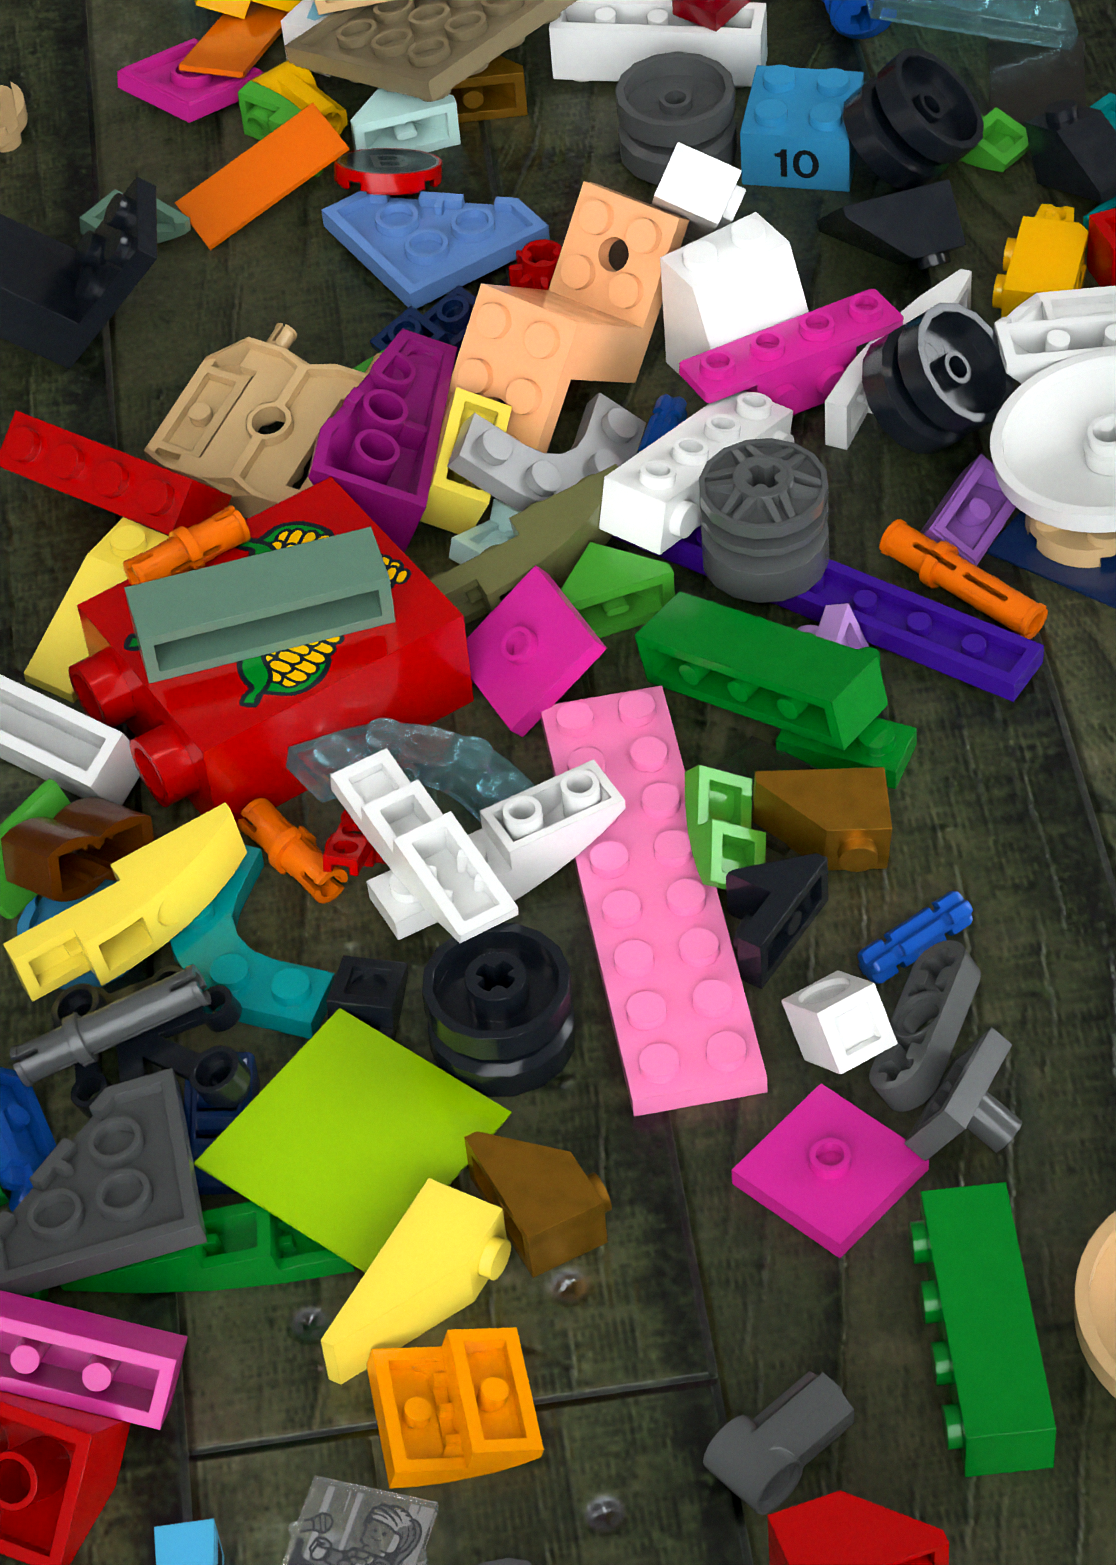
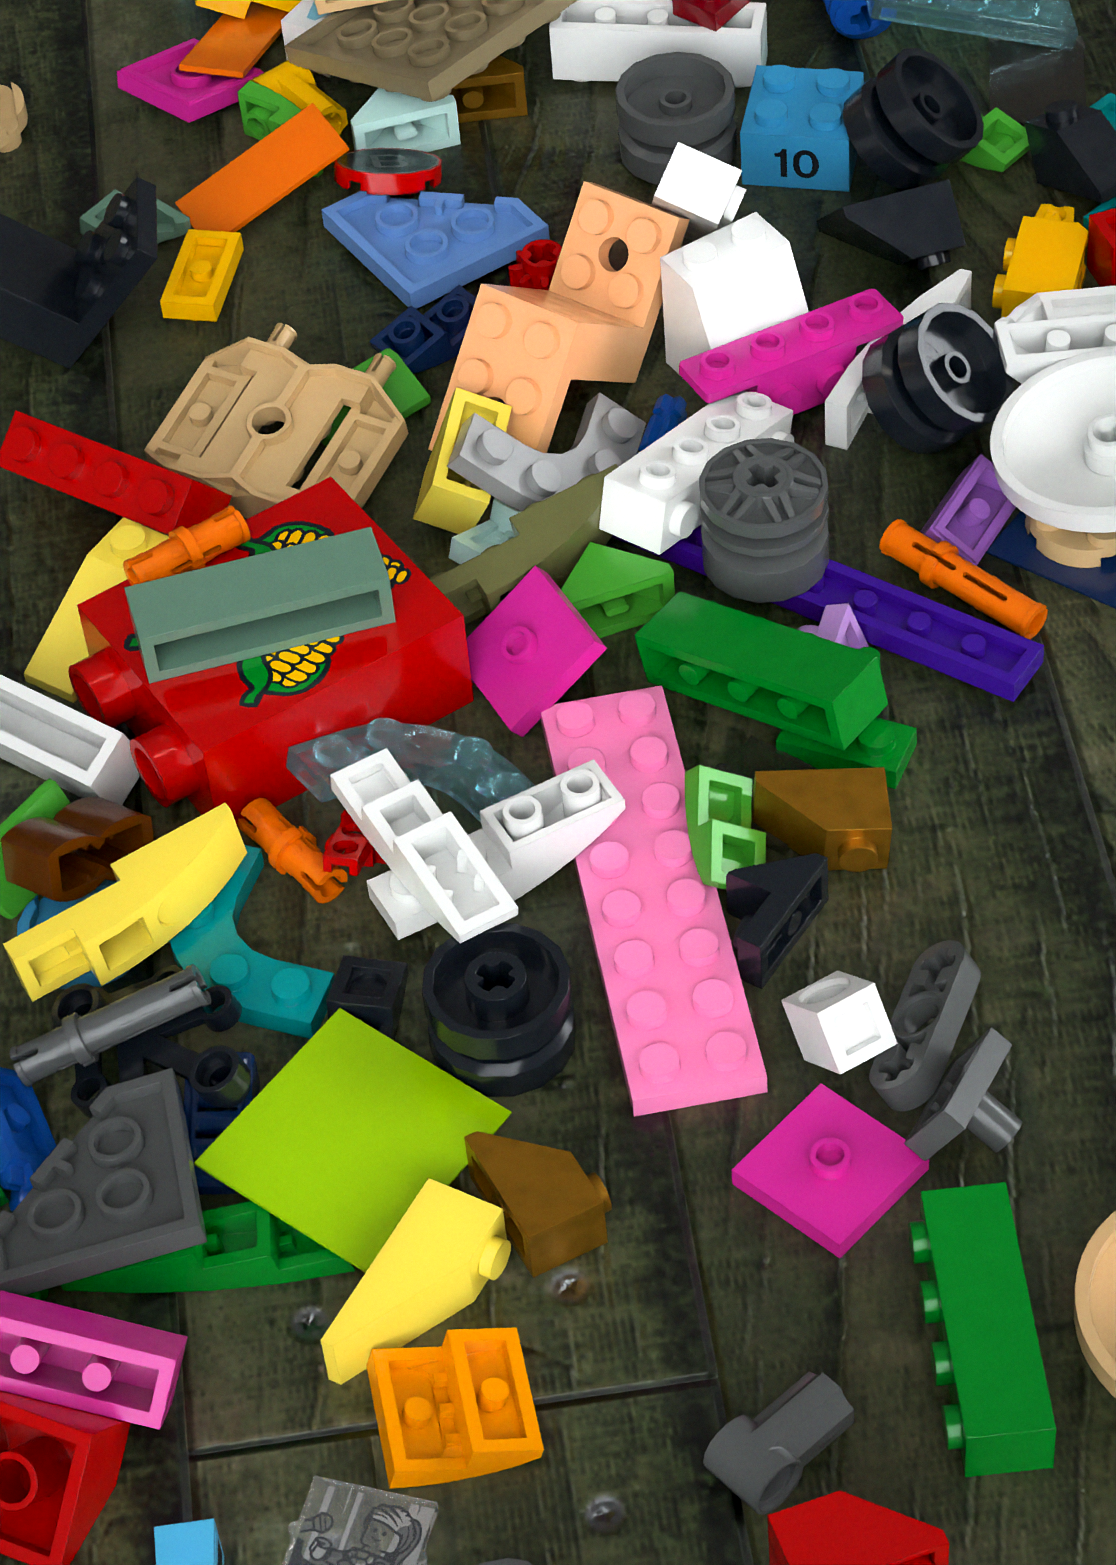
(202, 275): none -> yellow plate
(389, 434): magenta wedge -> none
(914, 936): blue axle -> none

